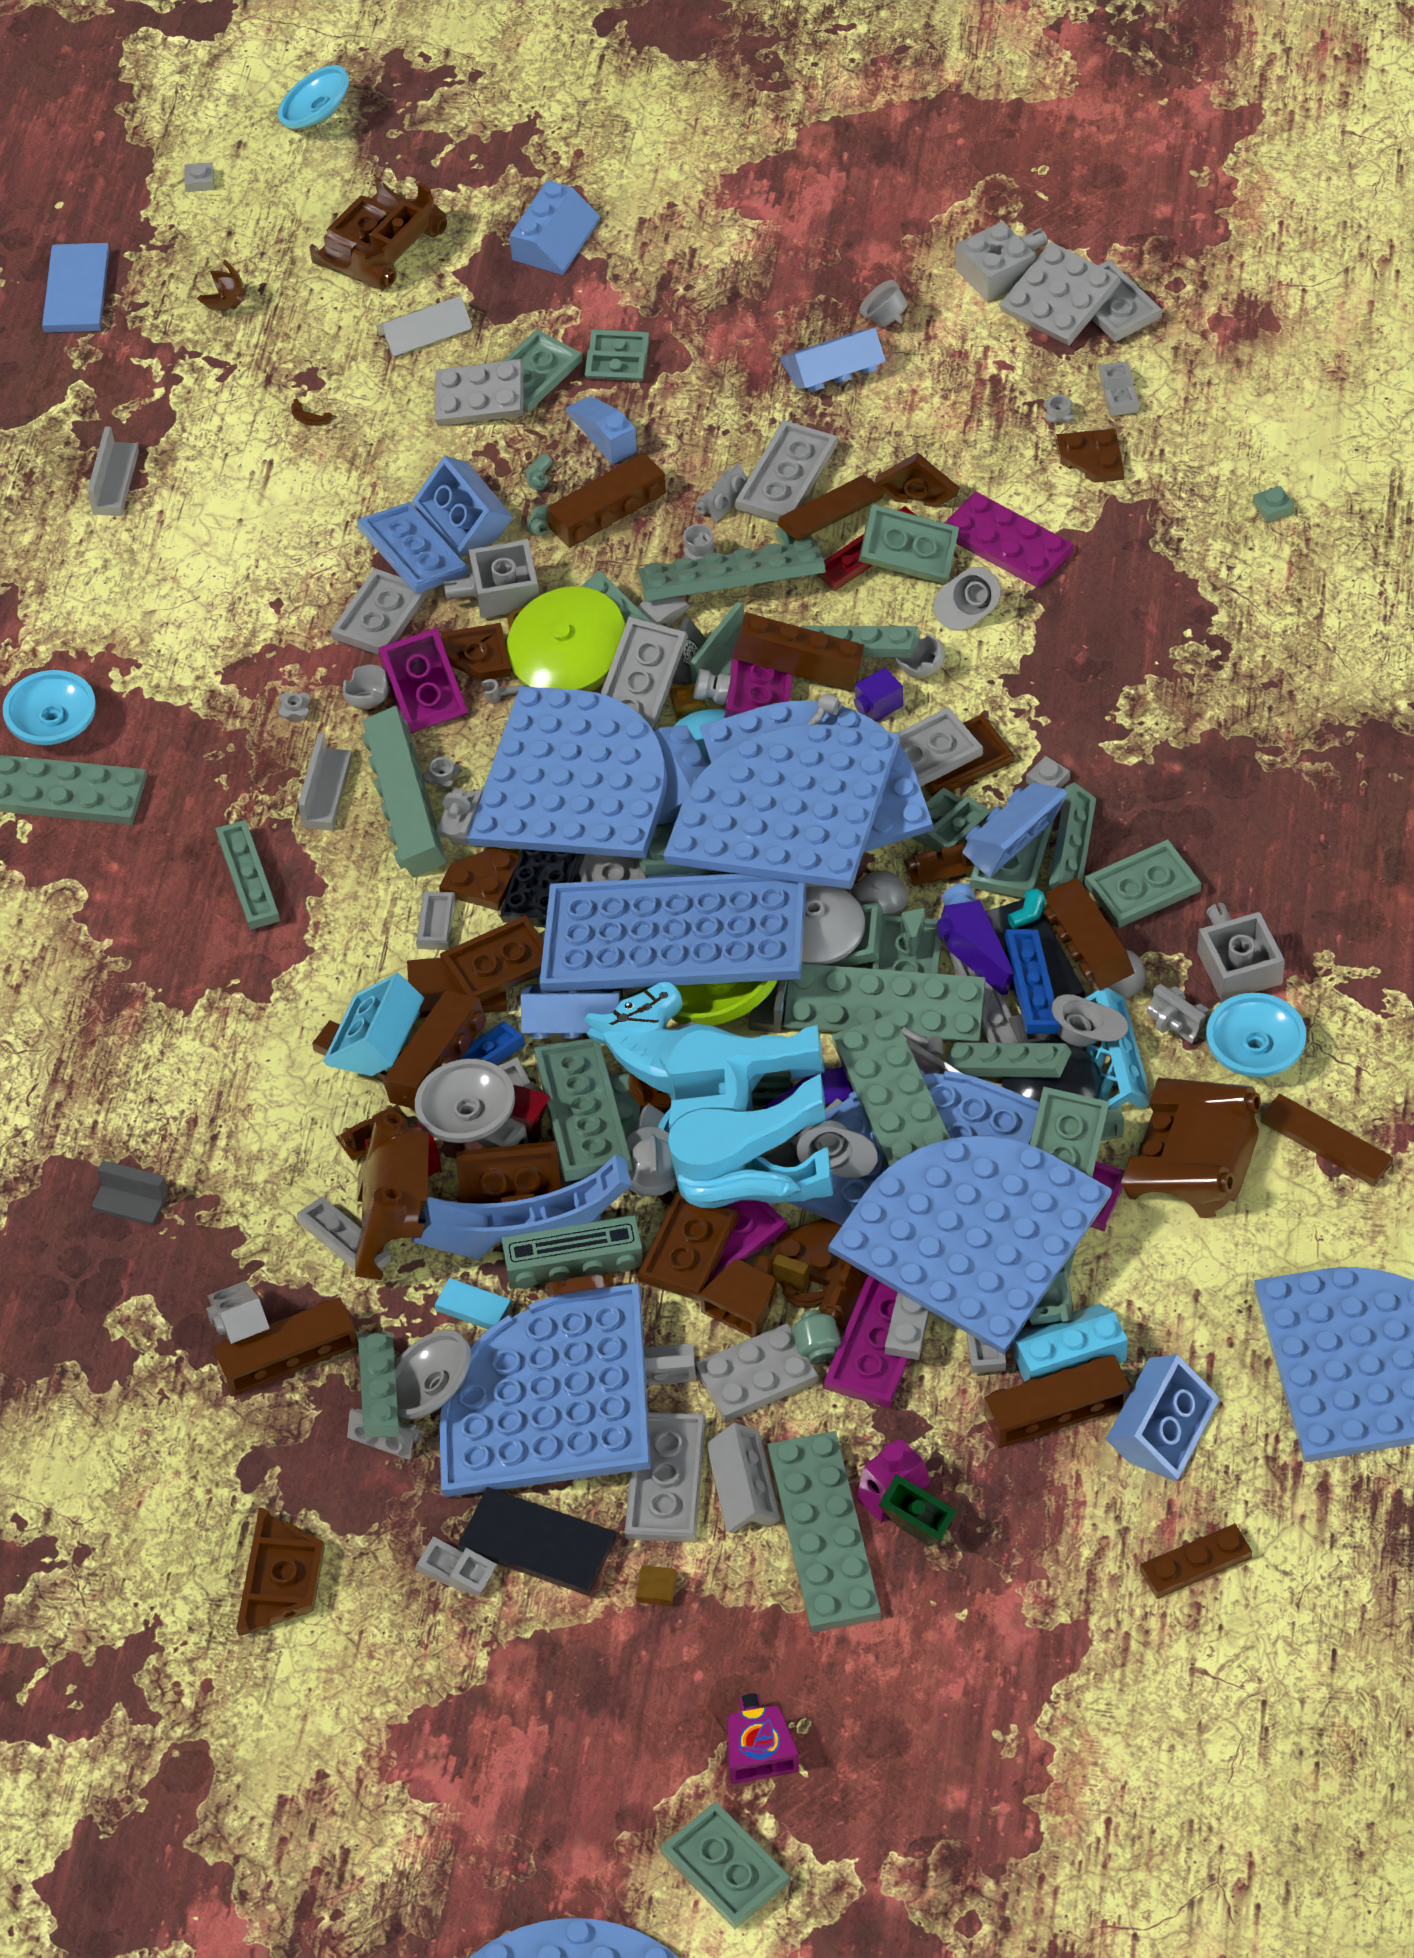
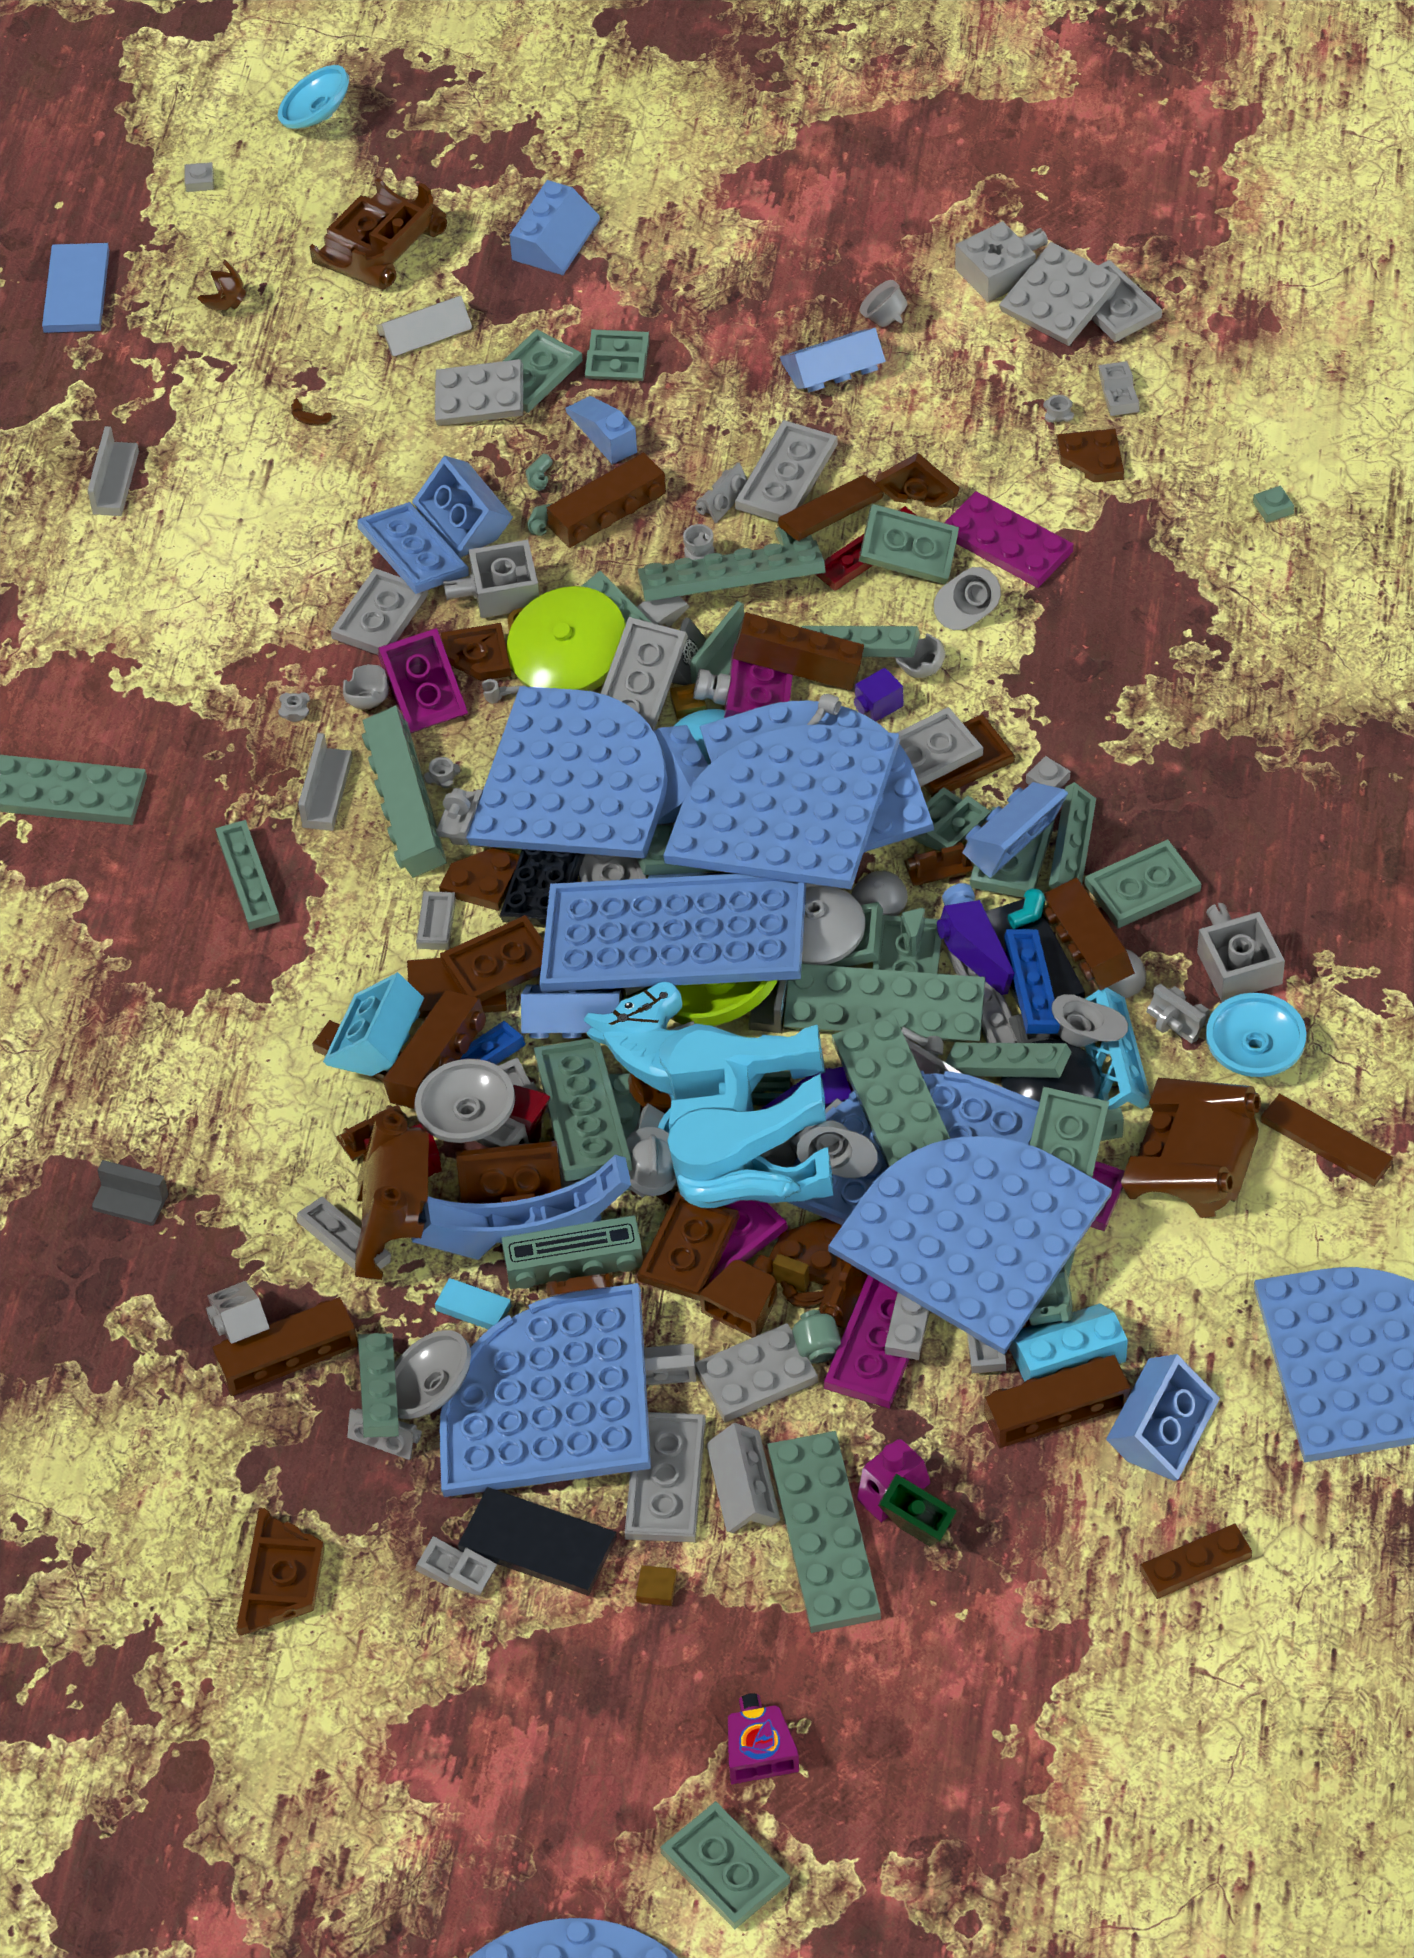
(49, 707): medium azure dish -> none

